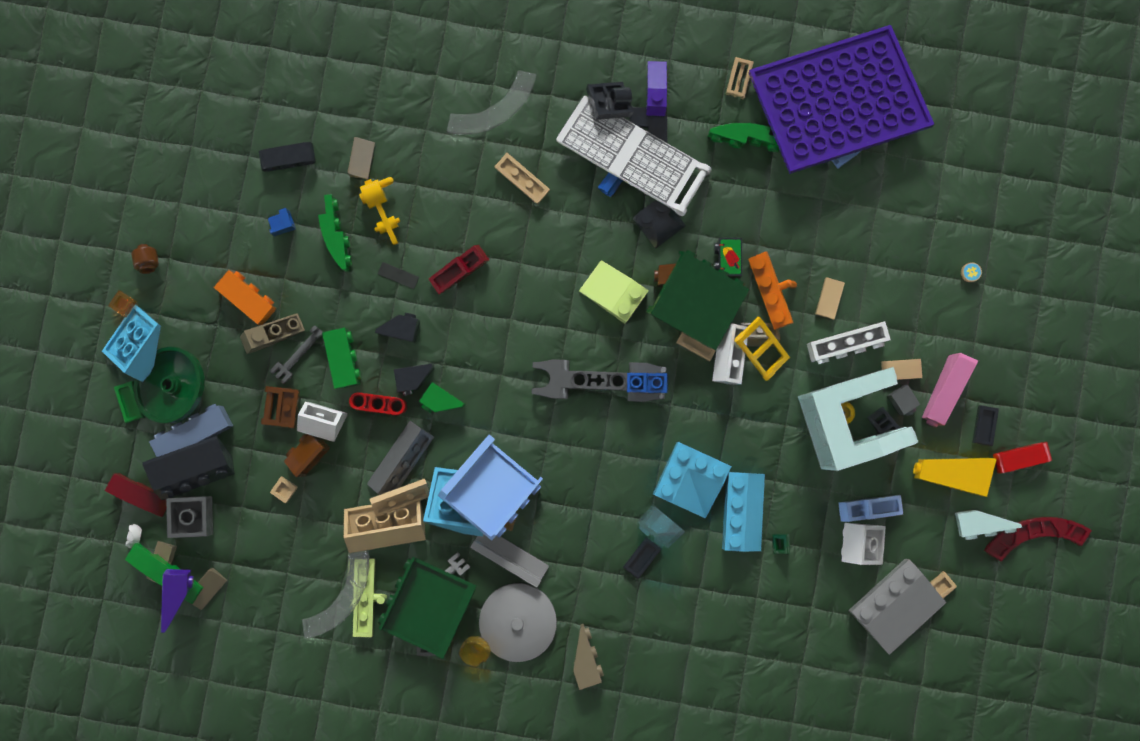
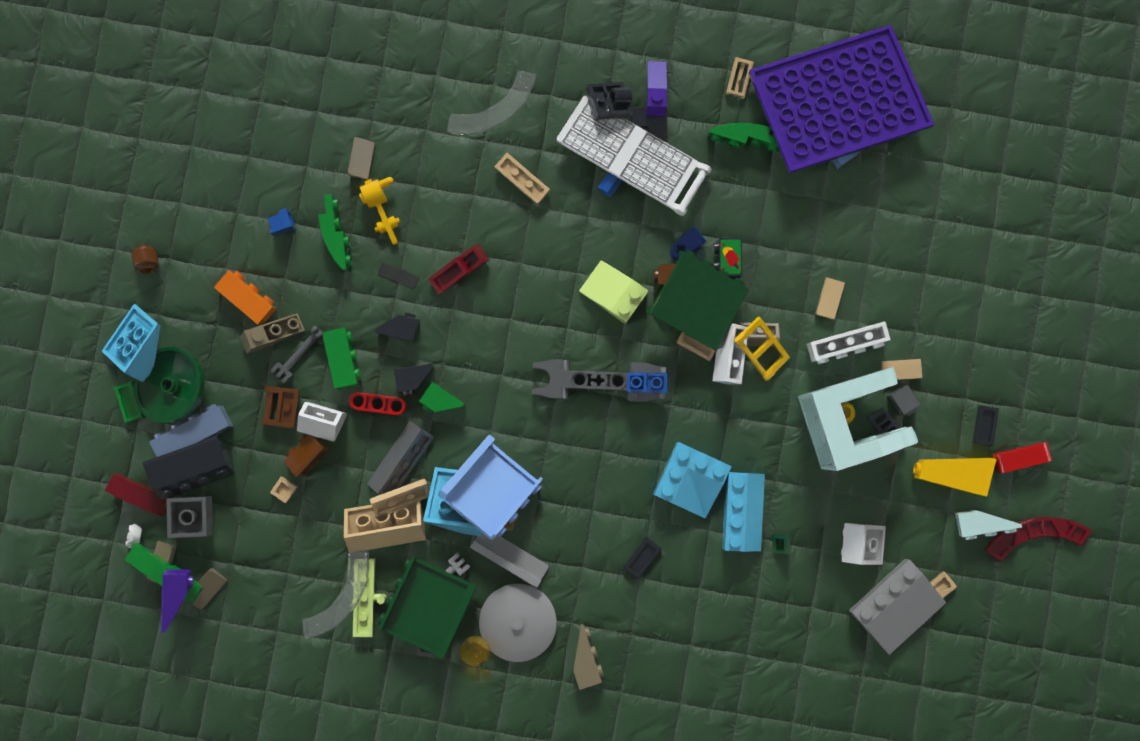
(122, 303): clear orange plate -> none
(287, 156): black beam -> none
(658, 223): black slope -> none
(660, 526): clear light blue slope -> none
(690, 241): none -> clear blue piece
(772, 290): orange plate -> none
(870, 508): light blue slope -> none
(949, 388): bright pink slope -> none
(971, 272): tile -> none

